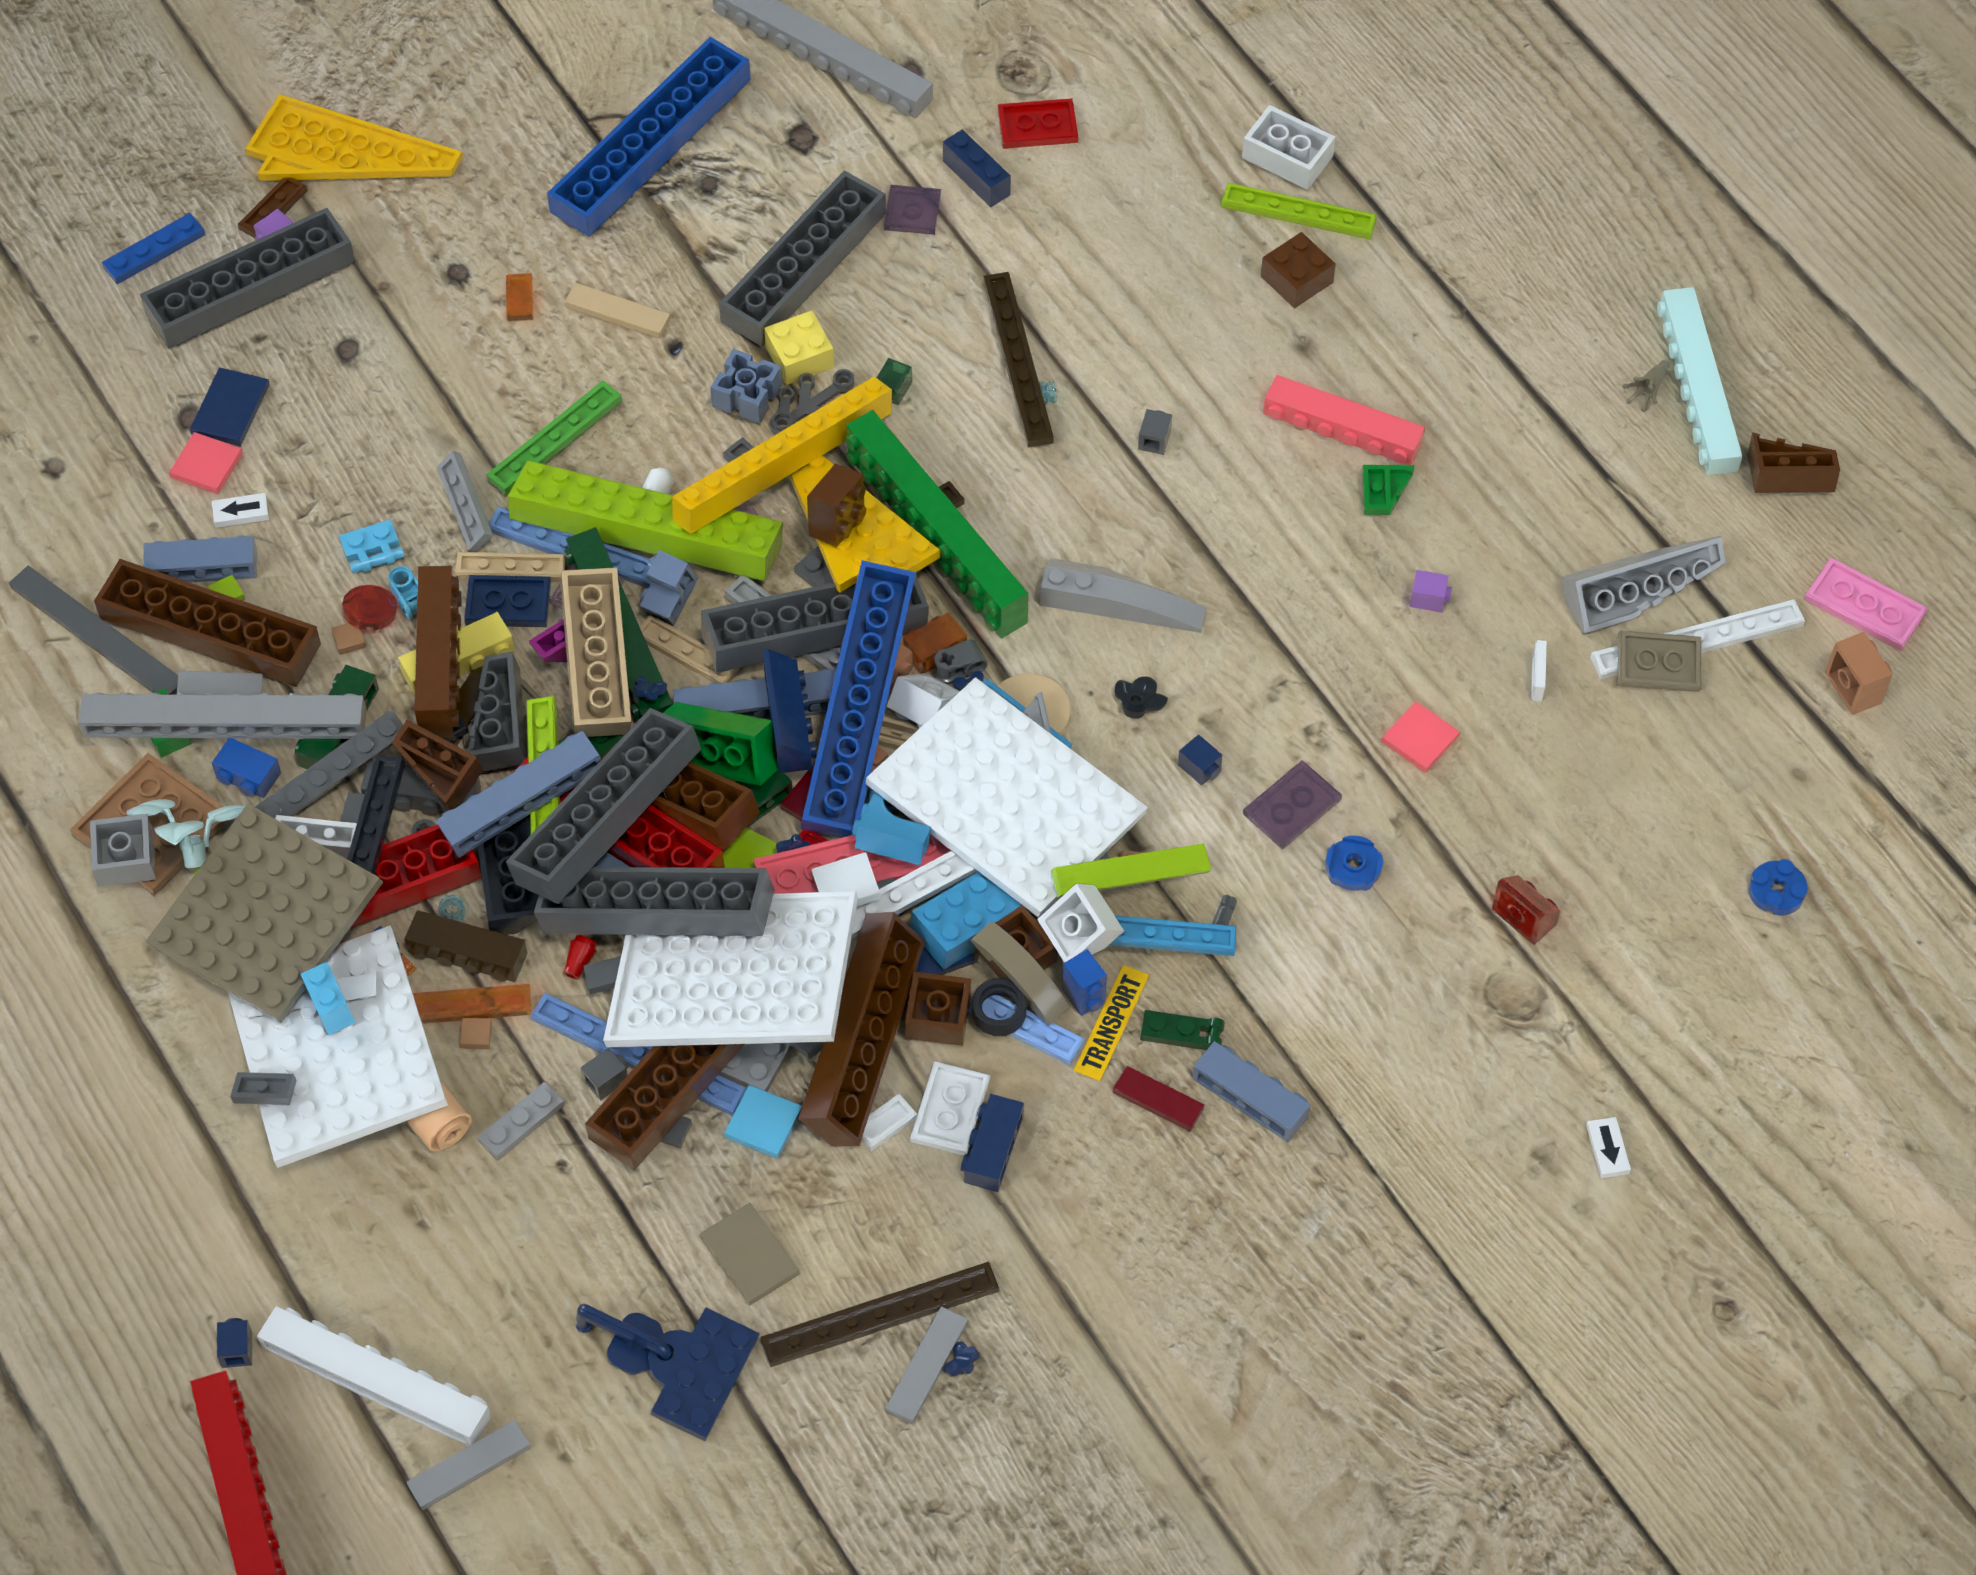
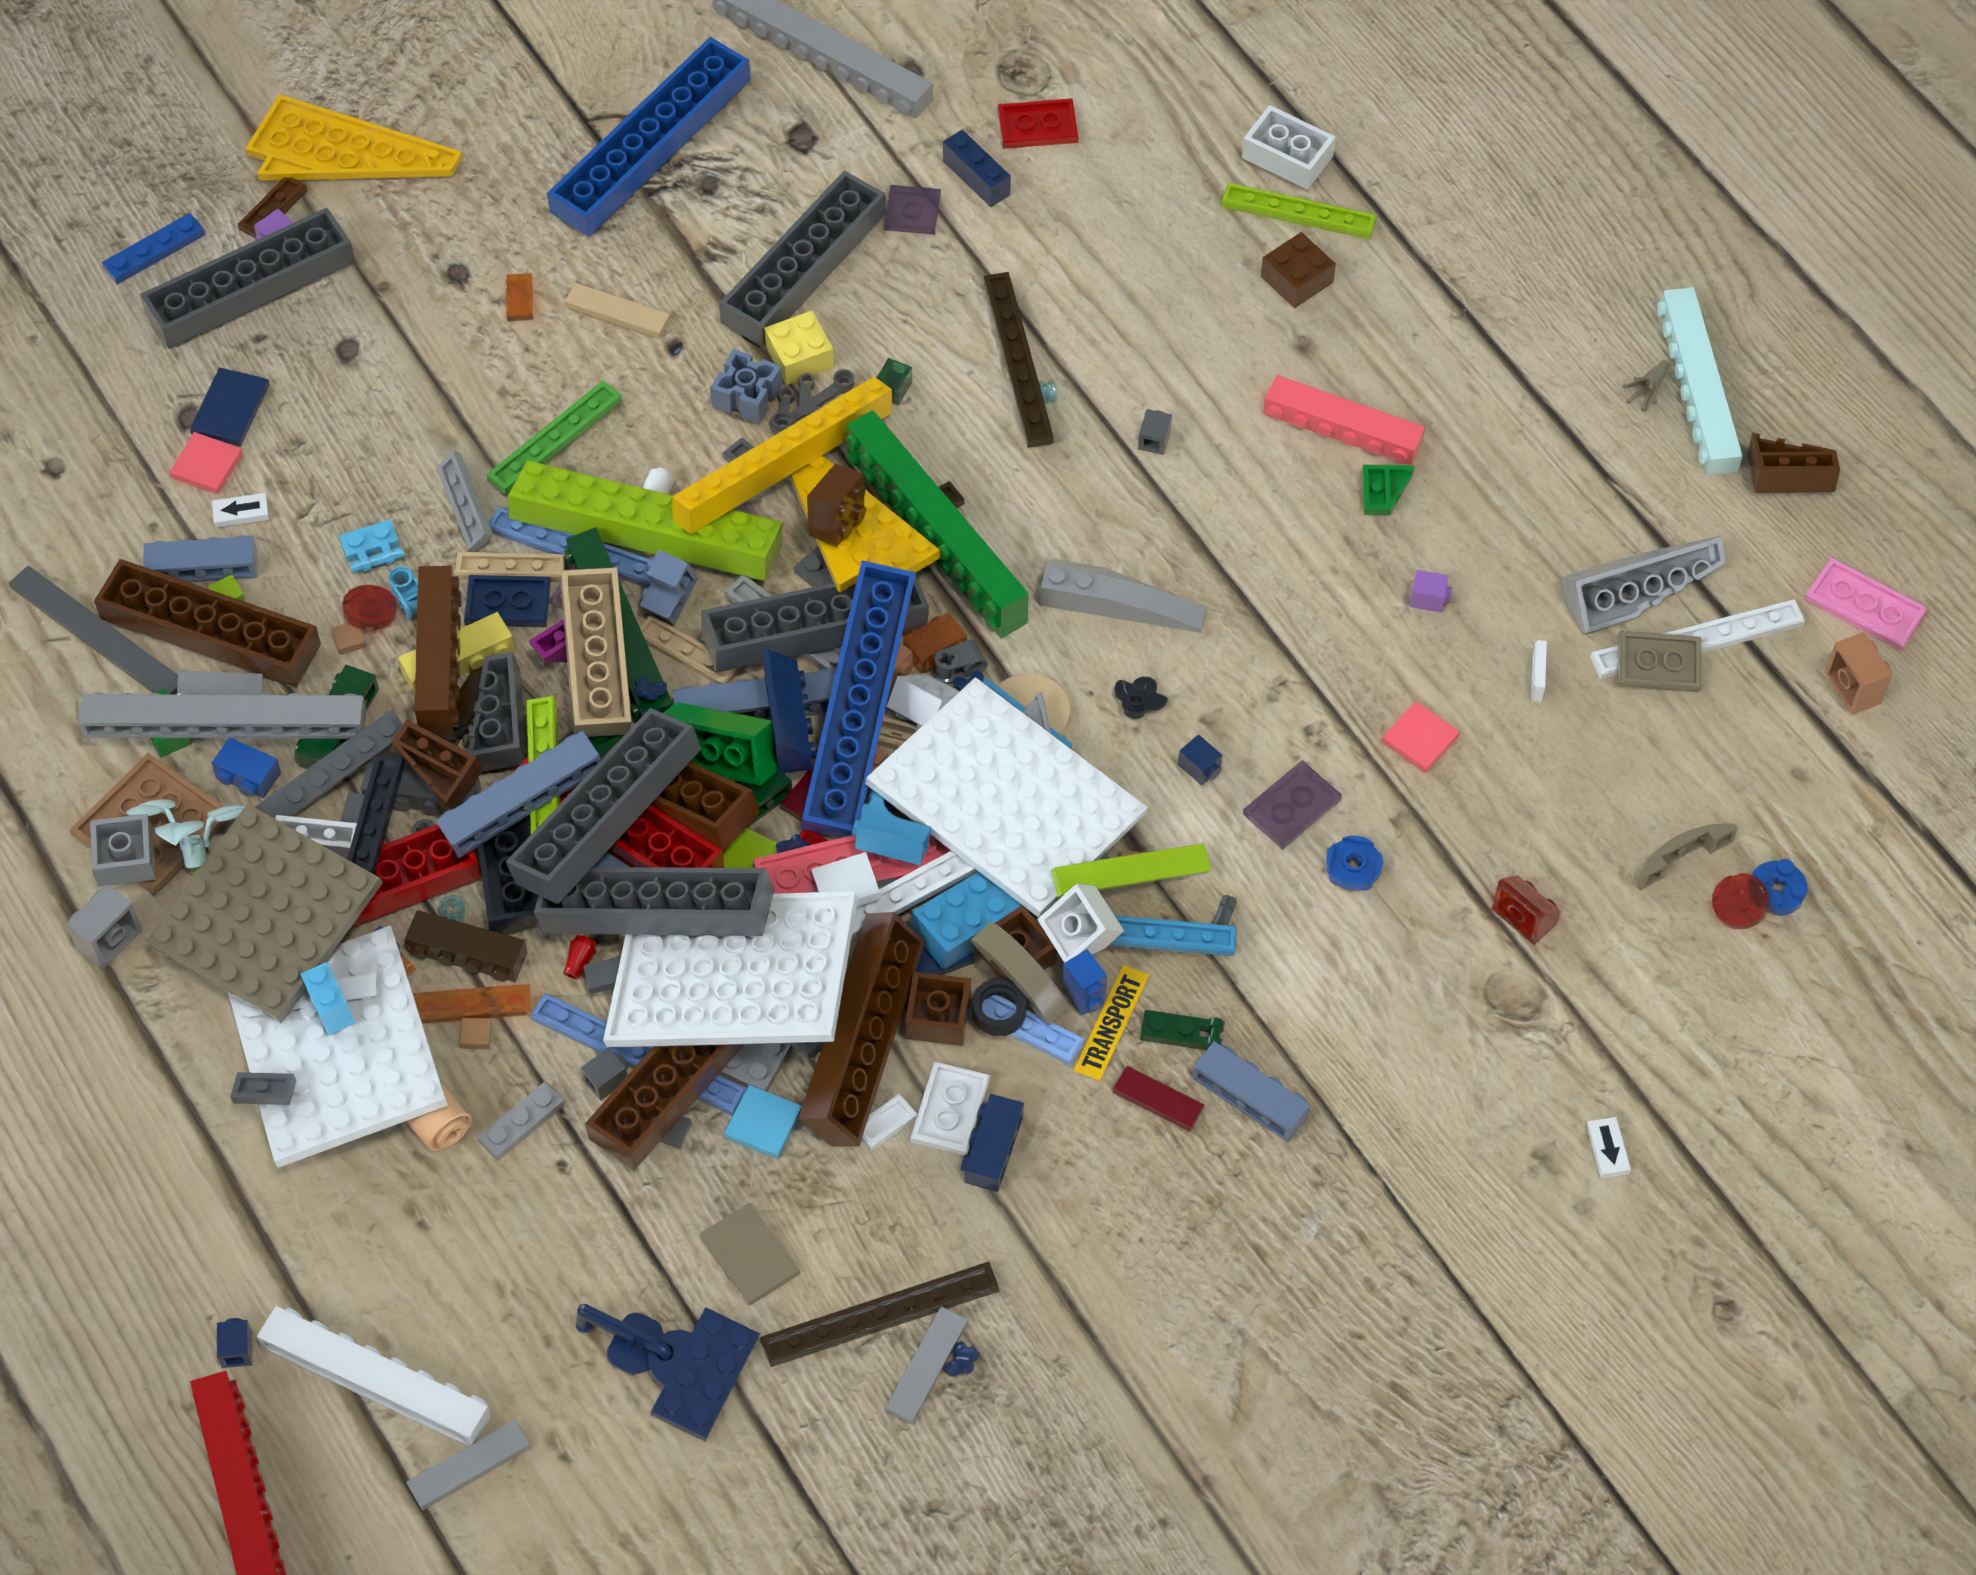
(104, 926): none -> light grey brick
(1710, 836): none -> dark tan slope
(1740, 901): none -> clear red tile

